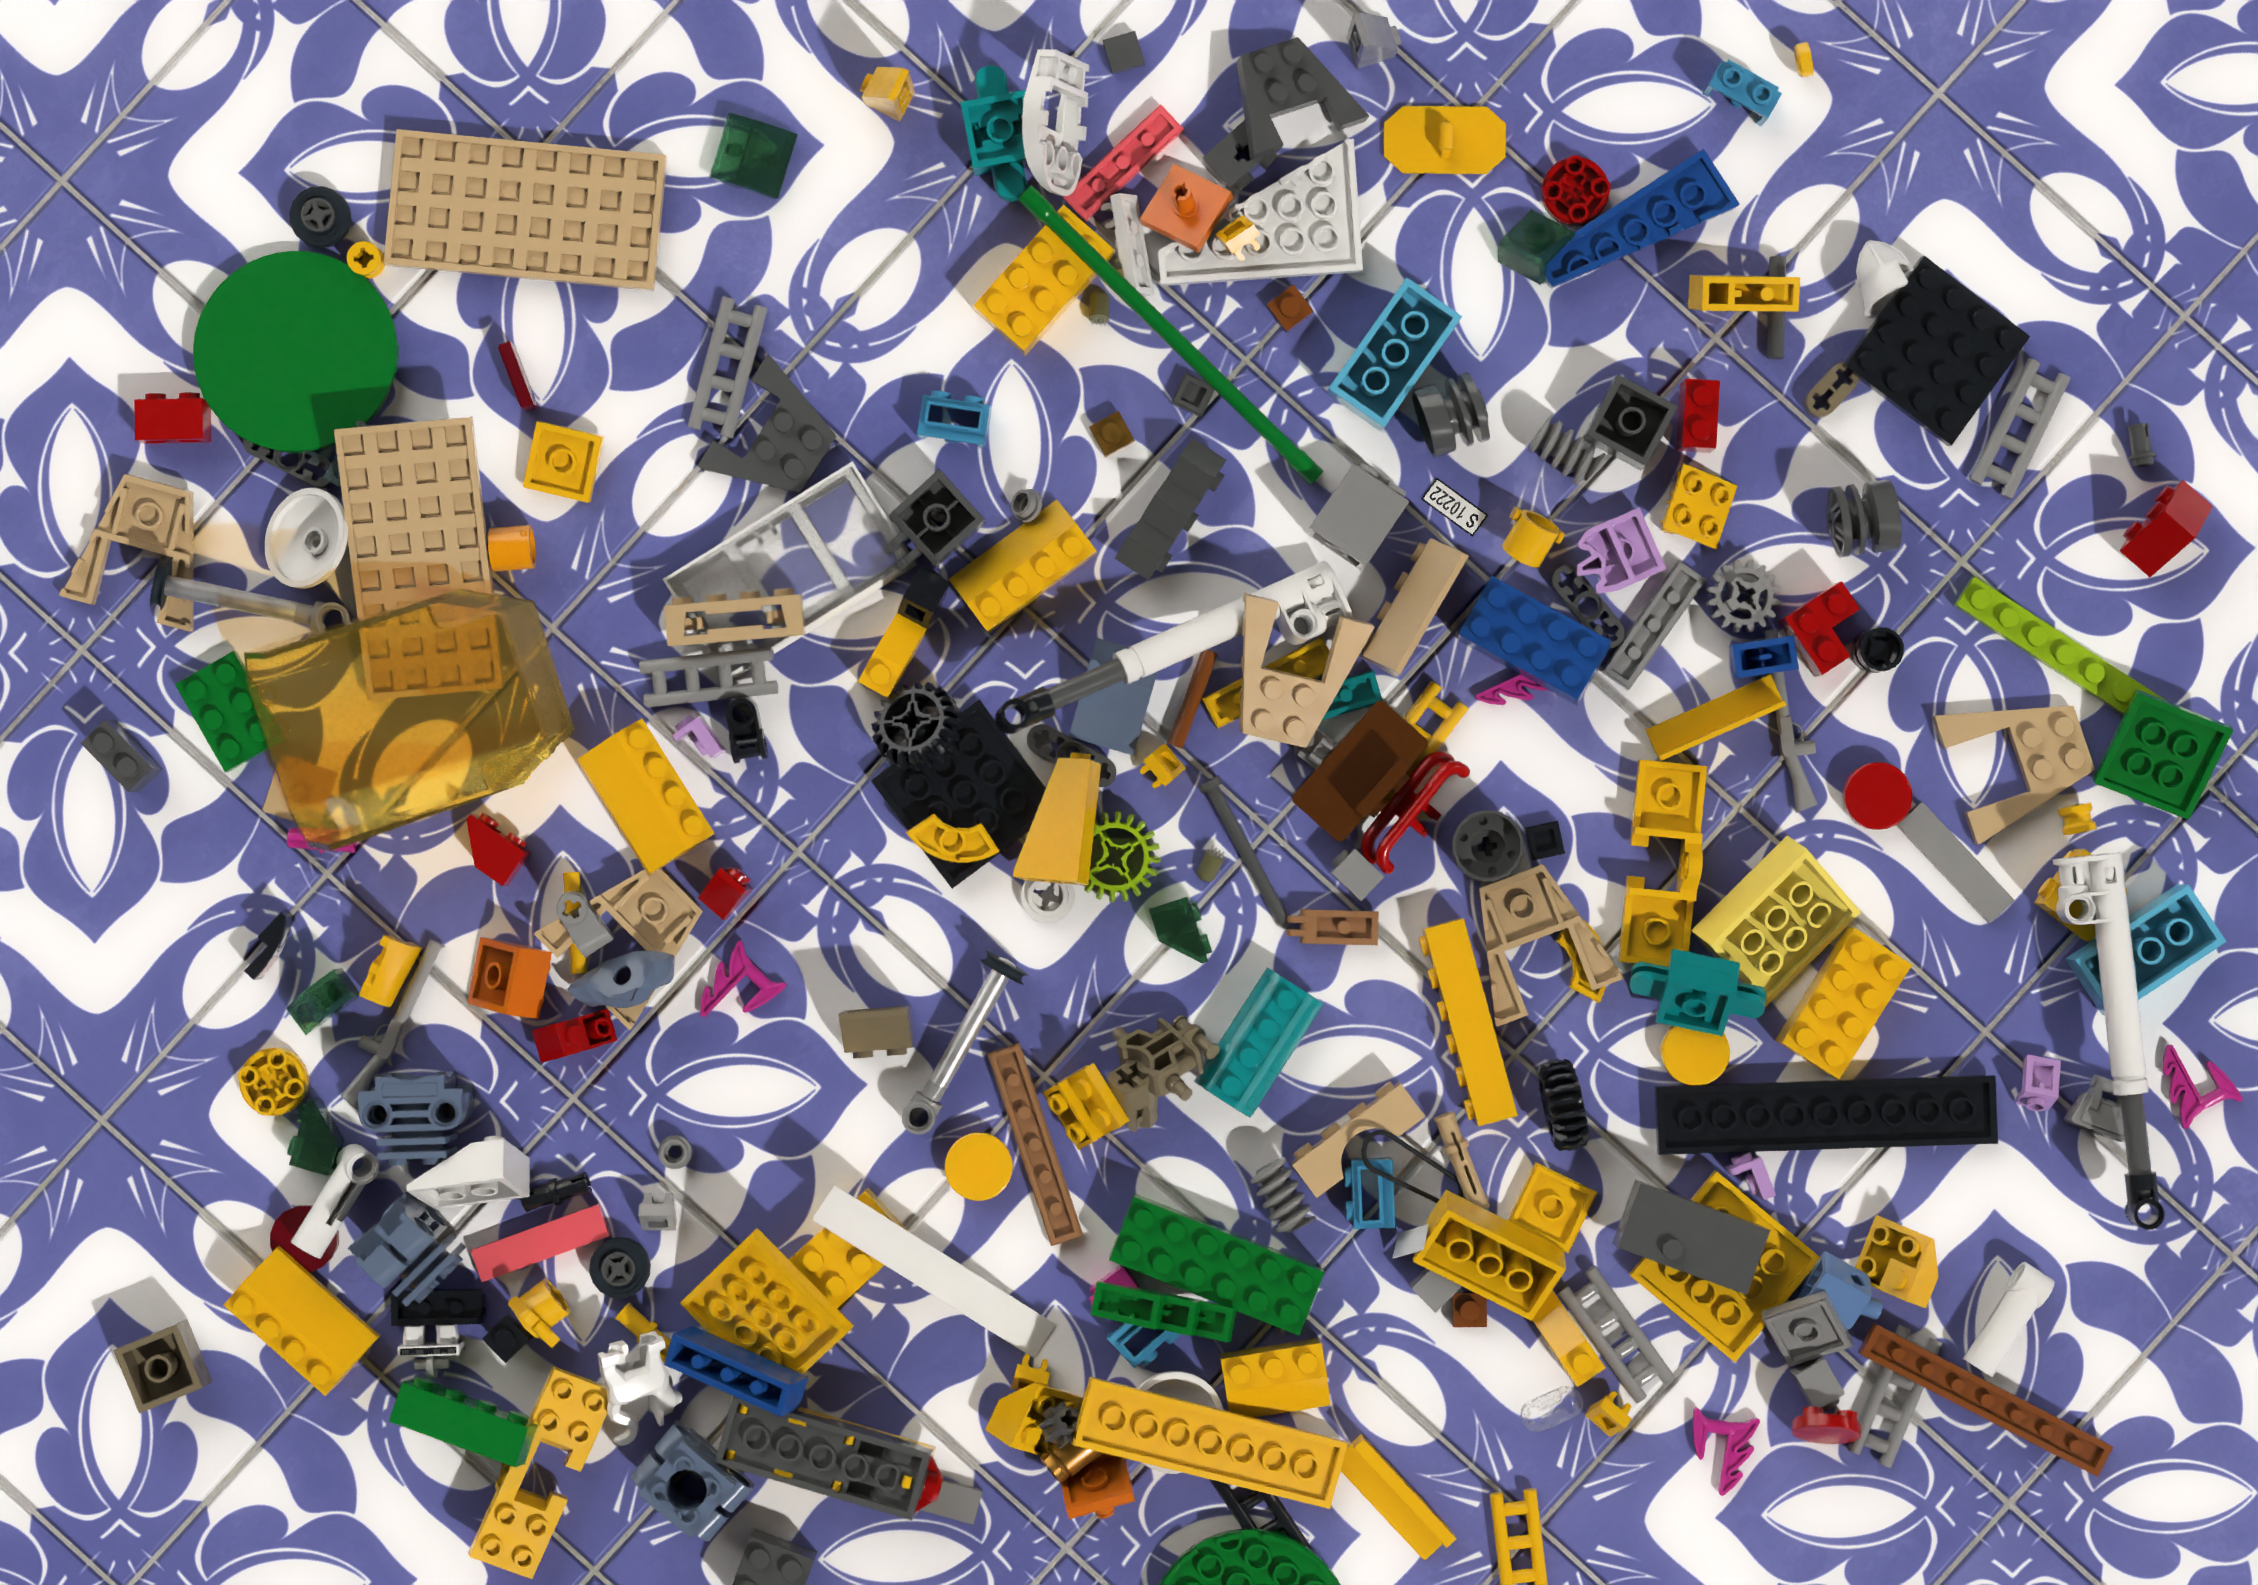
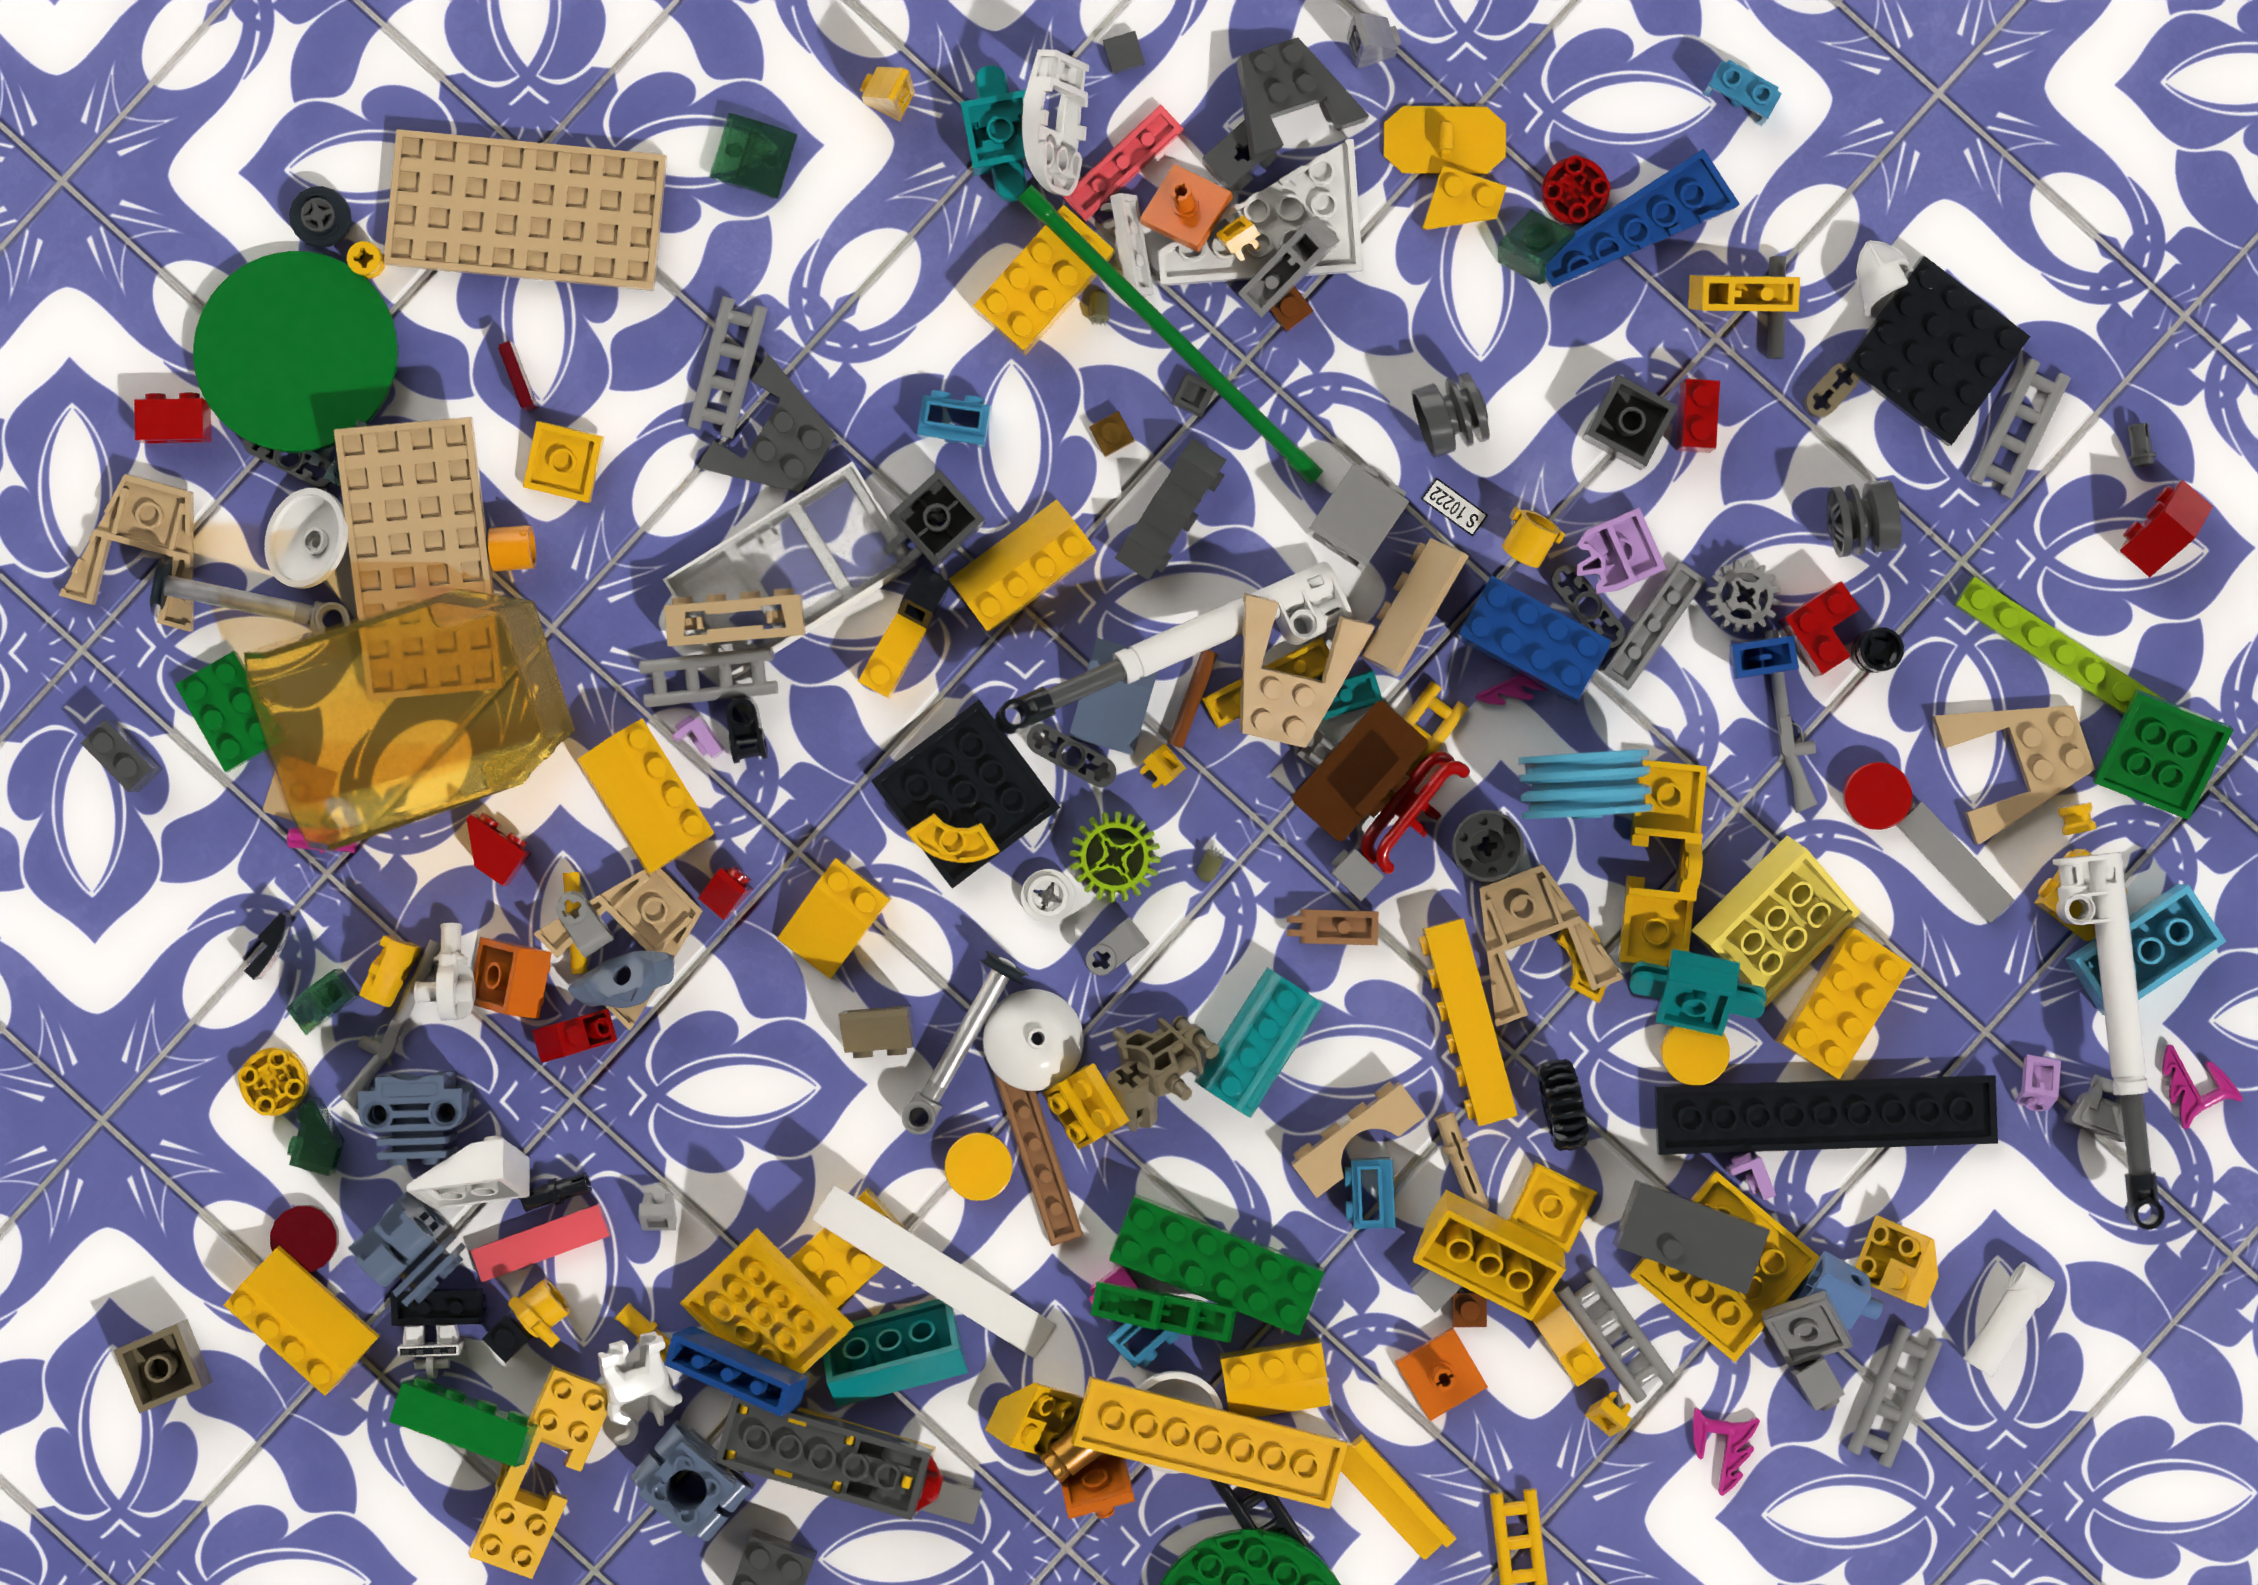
(336, 1200): white piece -> none
(454, 980): none -> white pin
(611, 1277): black wheel -> none
(664, 1152): light grey plate -> none
(739, 967): dark pink piece -> none
(834, 917): none -> yellow slope
(895, 1353): none -> teal slope
(906, 717): black gear -> none
(1009, 1042): none -> white dish
(1026, 505): light grey plate -> none
(1026, 1375): yellow tile -> none
(1059, 1424): dark grey gear -> none
(1064, 824): yellow slope -> none
(1120, 944): none -> light grey piece
(1178, 928): clear green slope -> none
(1244, 849): dark grey bar -> none
(1281, 1196): light grey piece -> none
(1289, 266): none -> light grey slope
(1394, 354): medium azure brick -> none
(1410, 1241): white sticker -> none
(1414, 1151): black piece -> none
(1441, 1374): none -> orange tile
(1462, 199): none -> yellow wing
(1544, 840): black tile -> none
(1555, 1416): clear beam -> none
(1566, 451): light grey piece -> none
(1585, 784): none -> medium azure wheel
(1698, 506): yellow hinge -> none
(1715, 717): yellow panel -> none
(1803, 60): yellow tile -> none
(1826, 1427): red tile -> none
(1985, 1399): dark orange plate -> none

